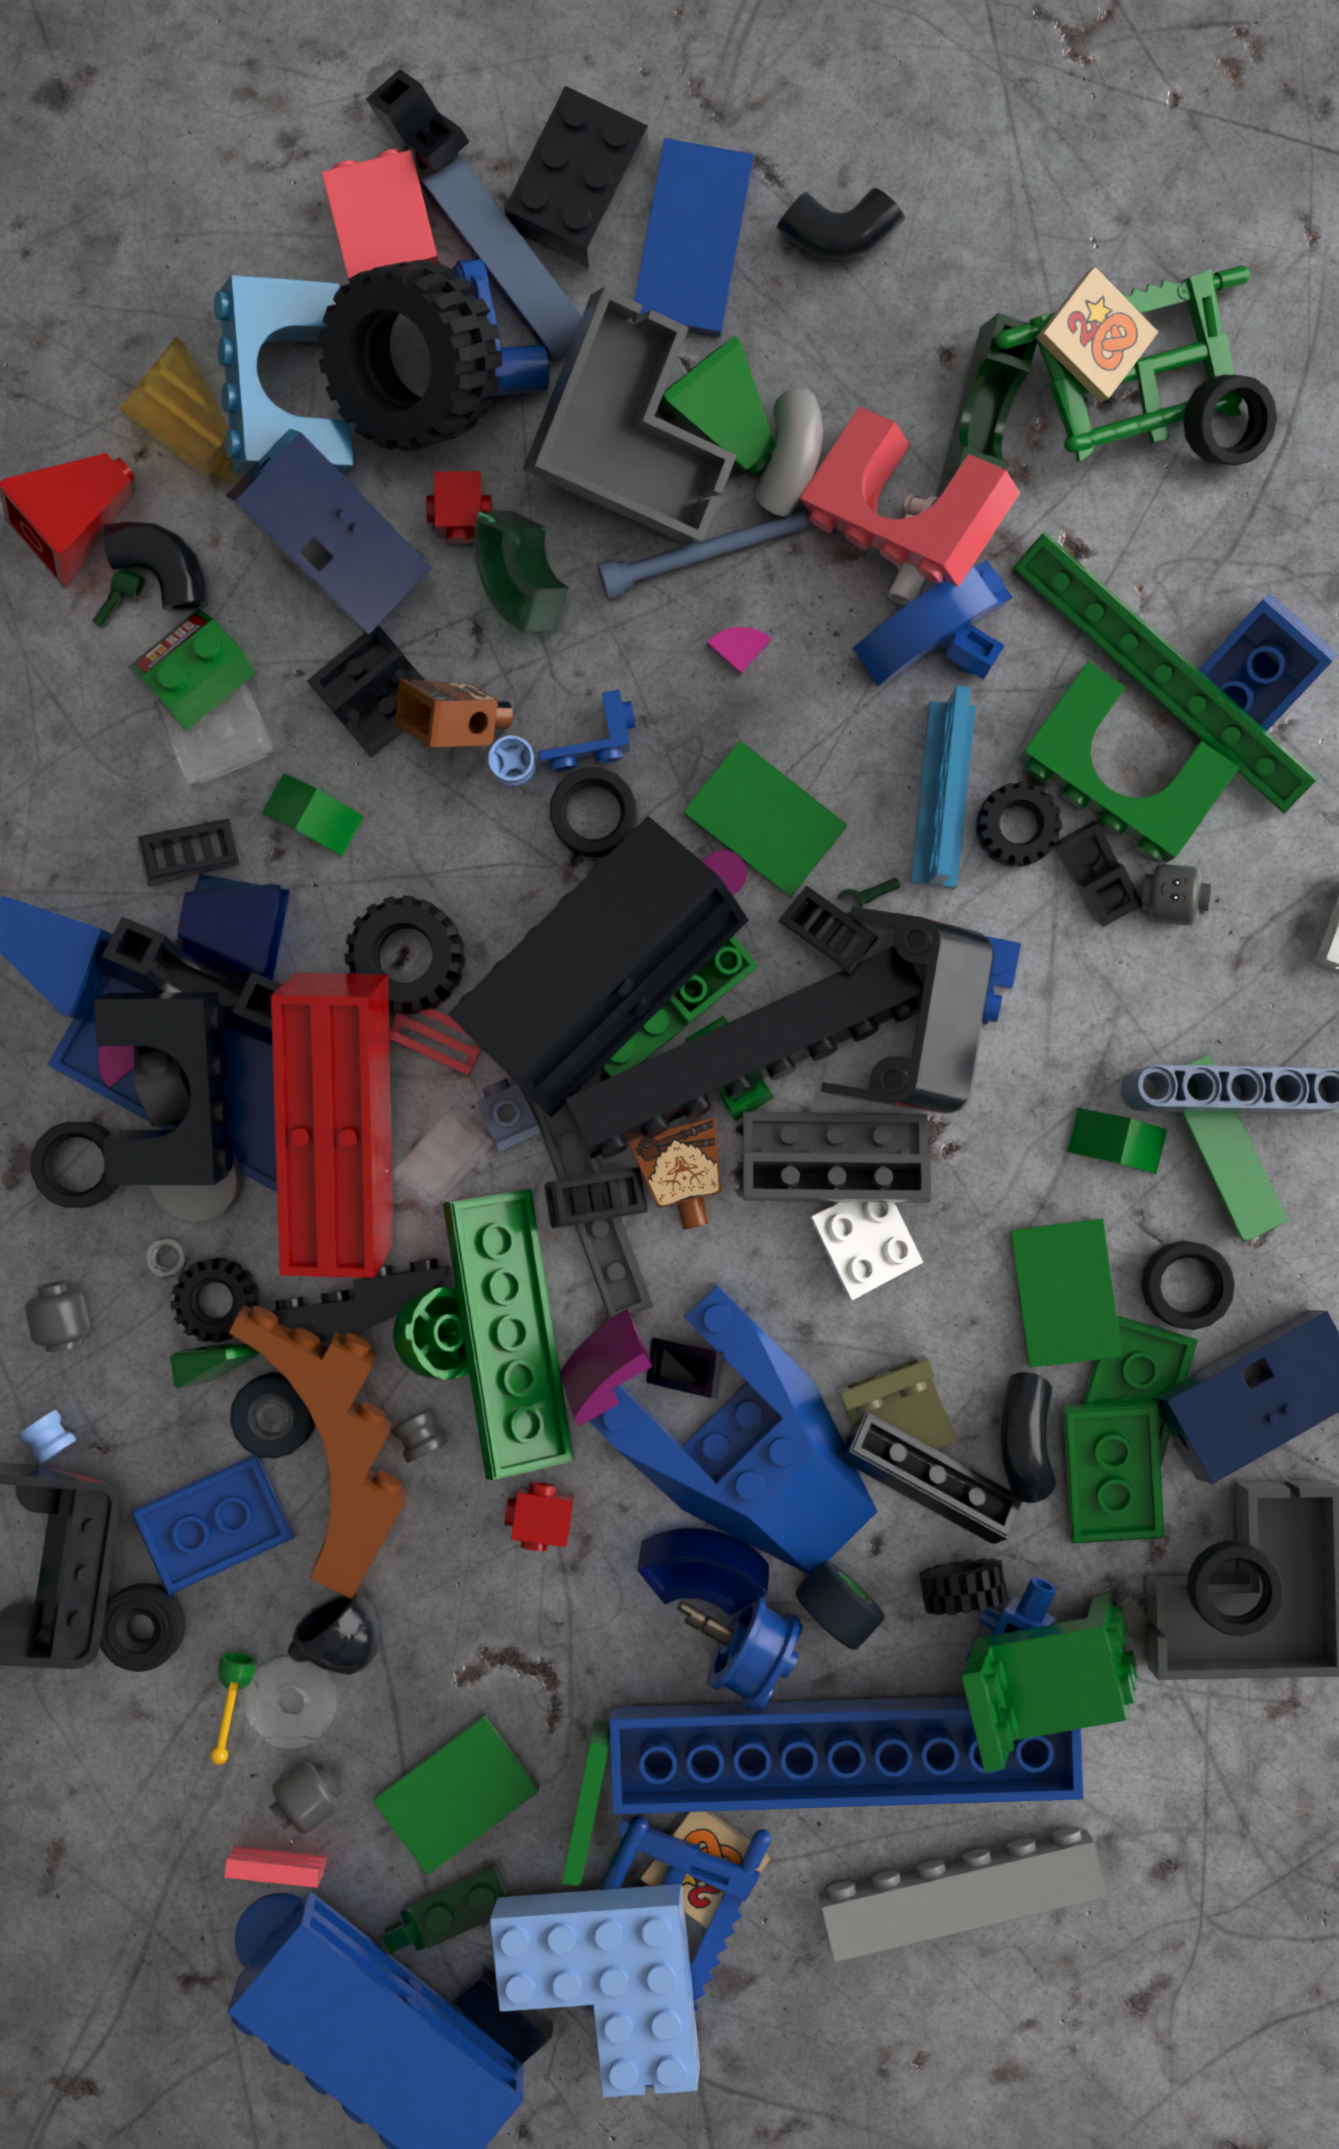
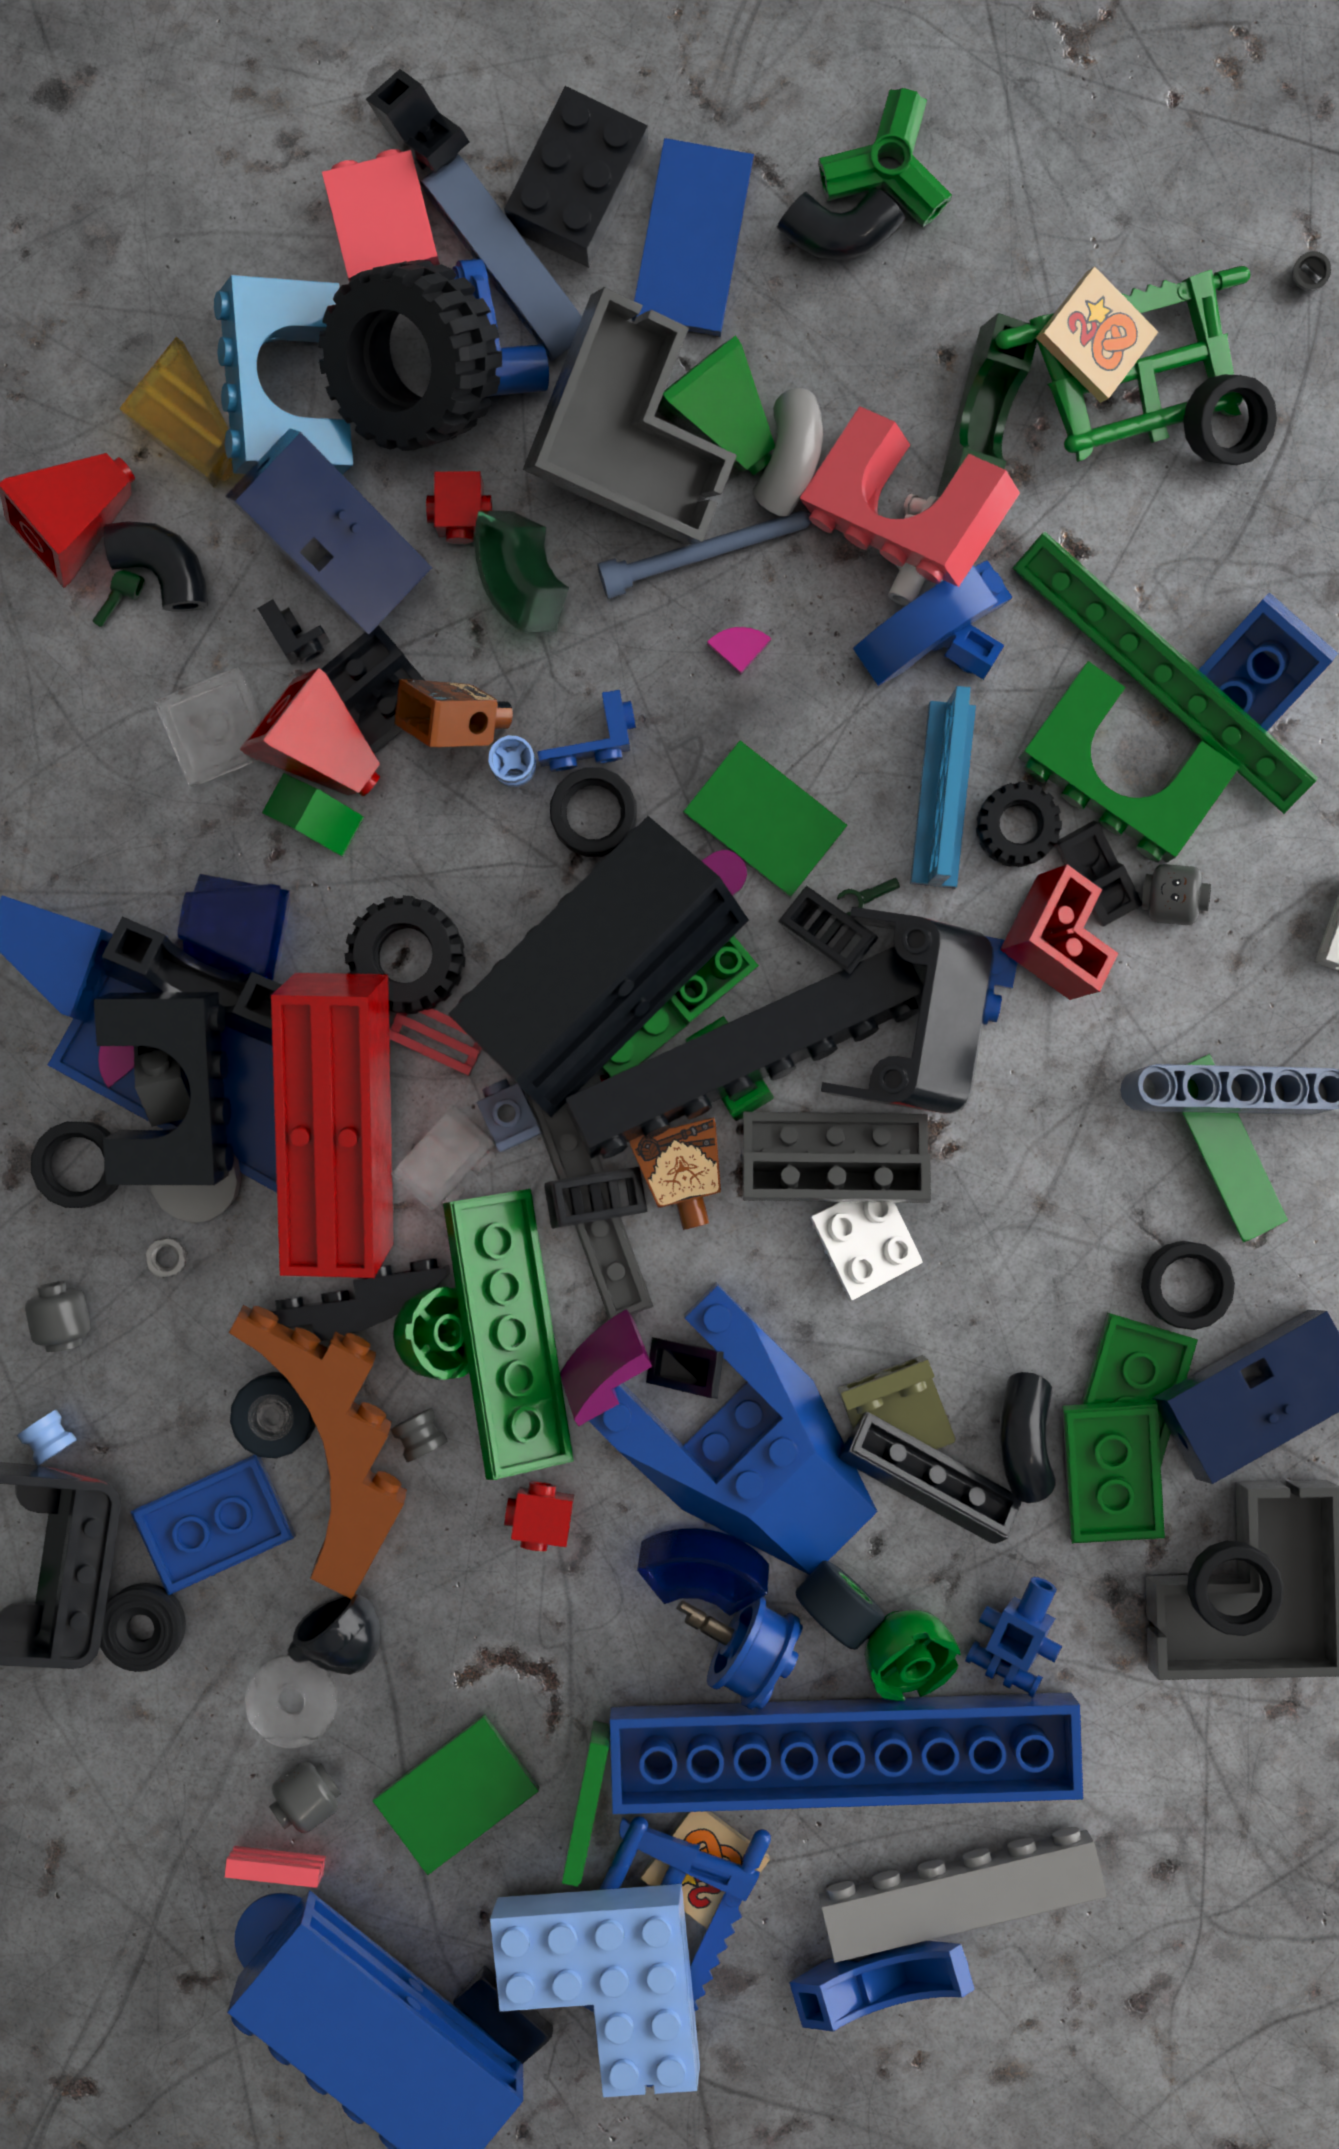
(173, 872): black slope -> none
(188, 1291): black tyre -> none
(193, 668): green slope -> none
(208, 1363): green slope -> none
(234, 1673): hinge -> none
(285, 628): none -> black bracket
(315, 737): none -> slope
(447, 1911): dark green hinge -> none
(847, 1990): none -> blue arch
(896, 137): none -> green piece
(910, 1654): none -> green cylinder
(963, 1586): black tyre -> none
(1049, 1680): green bracket -> none
(1052, 938): none -> red brick
(1066, 1293): green tile -> none
(1116, 1140): green slope -> none
(1318, 264): none -> dark grey hinge

